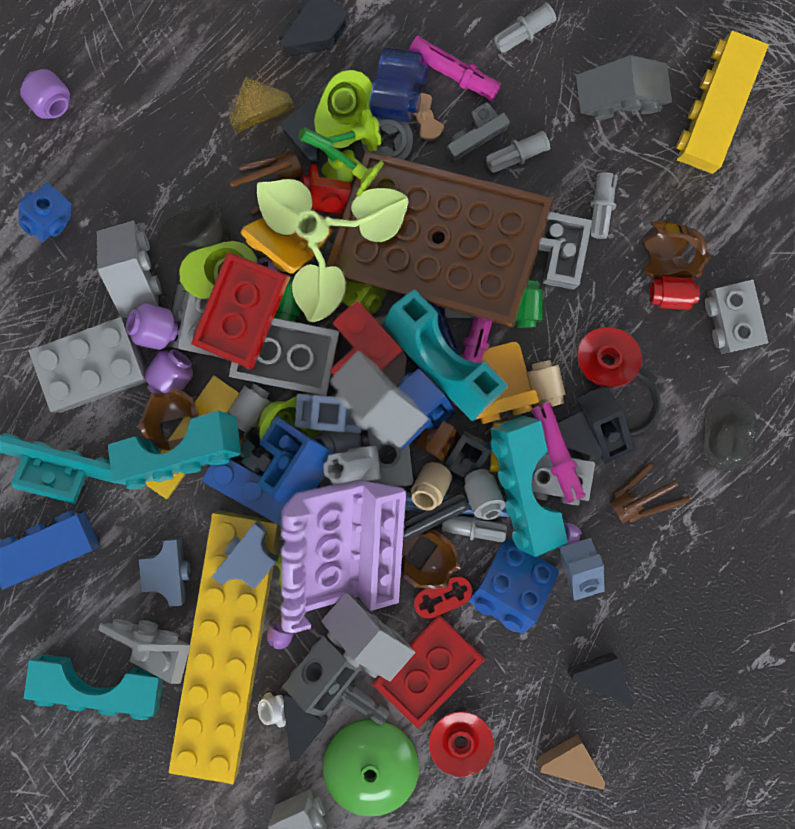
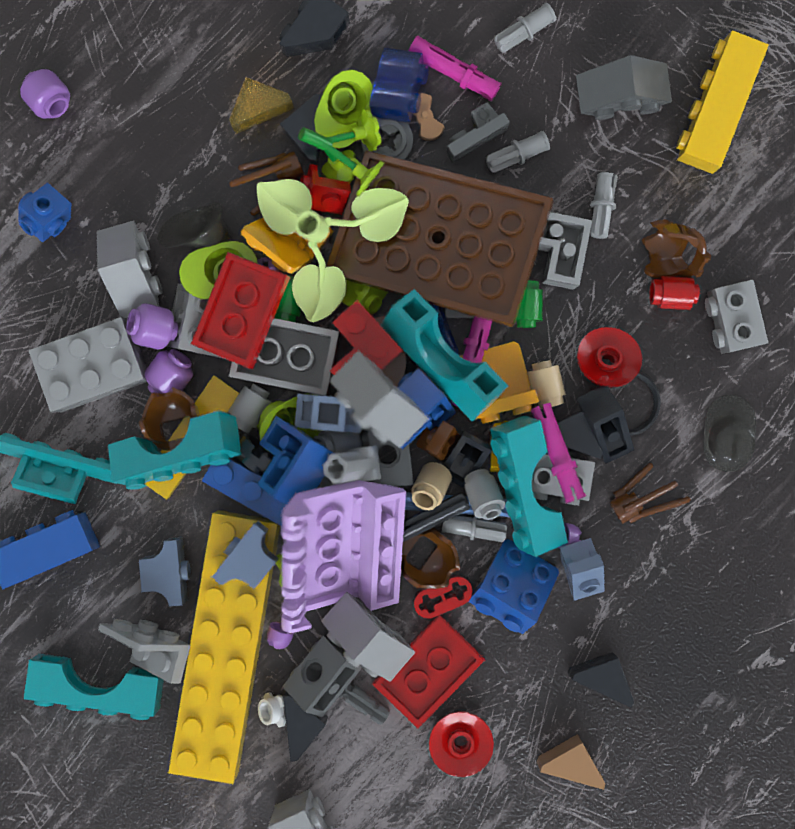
(374, 747): bright green dish -> none

